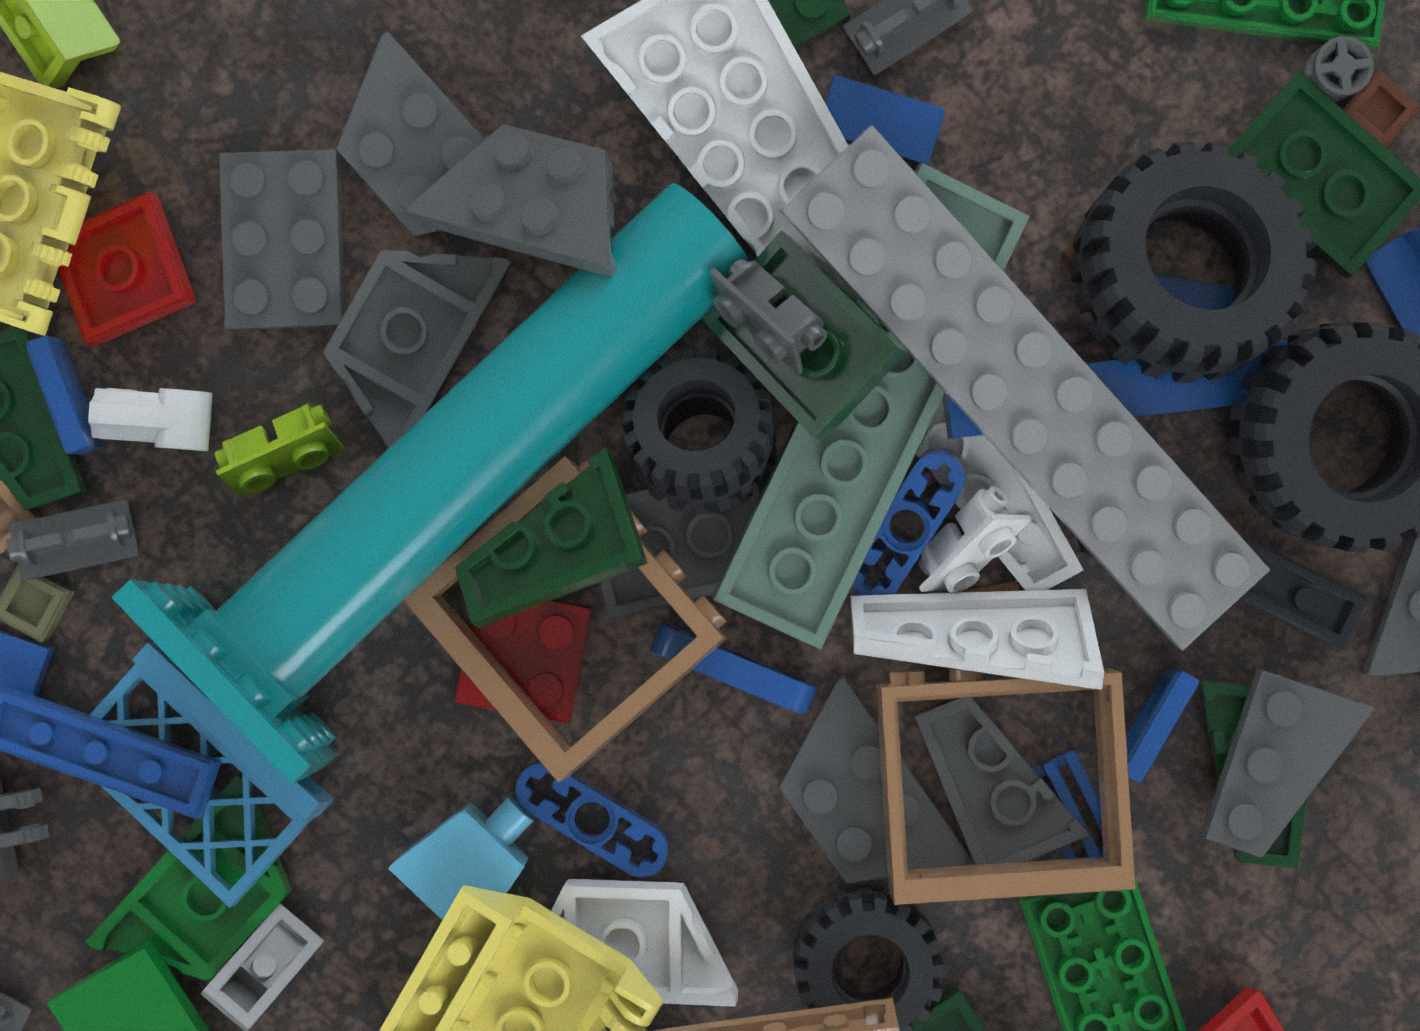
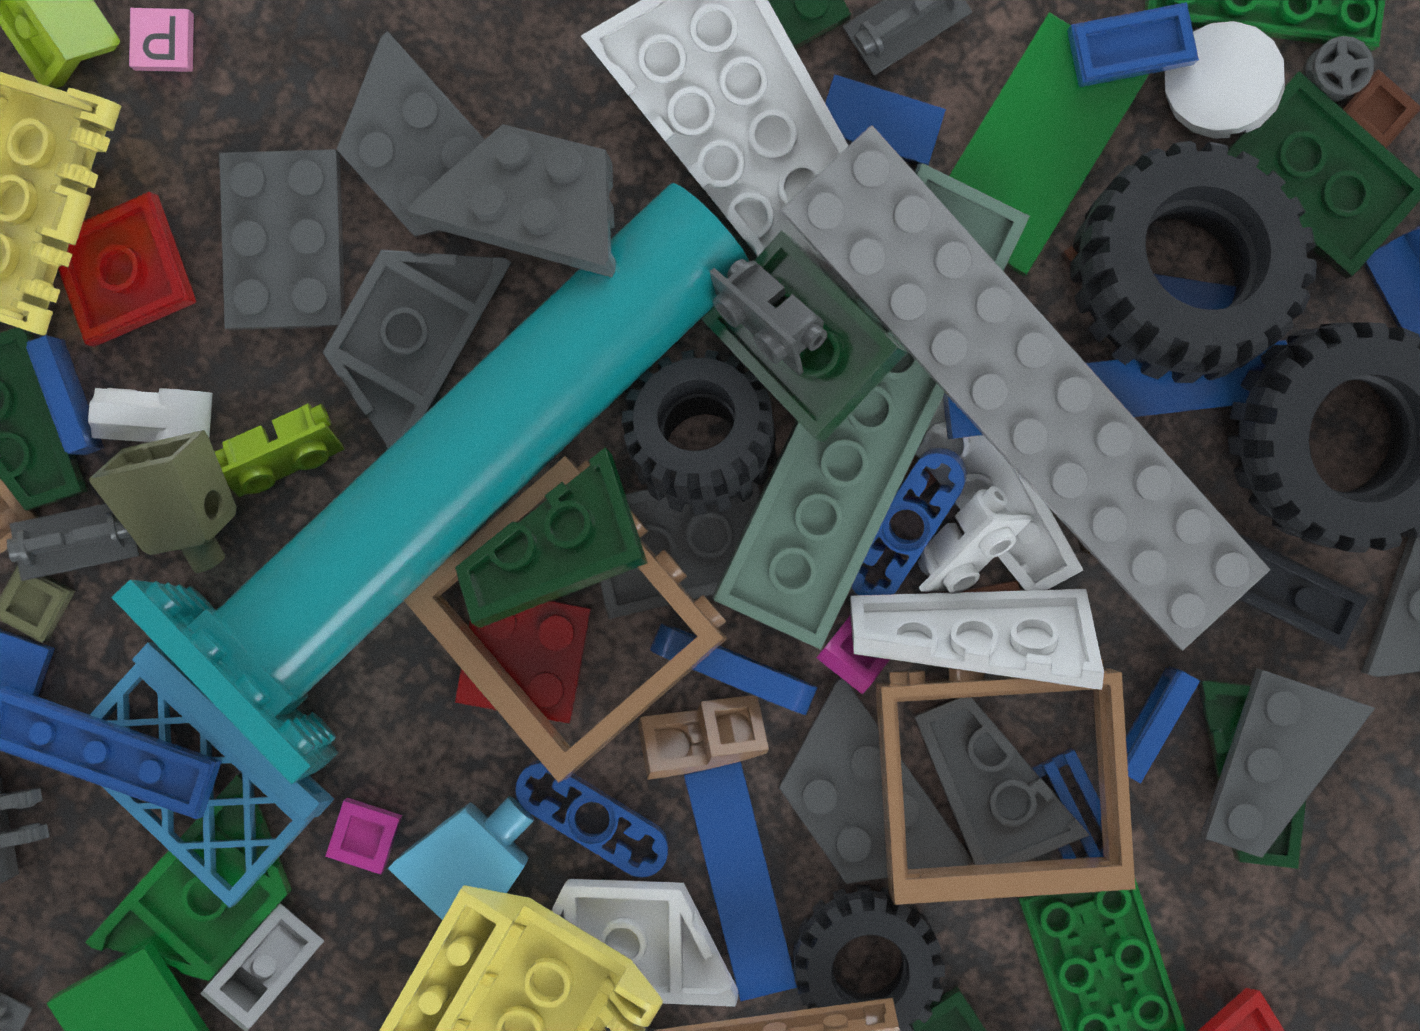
(161, 39): none -> bright pink tile
(170, 497): none -> olive torso
(363, 835): none -> dark pink plate
(702, 738): none -> medium nougat slope
(740, 881): none -> blue tile
(853, 668): none -> dark pink plate
(1043, 137): none -> green tile
(1132, 44): none -> blue tile
(1231, 84): none -> white tile

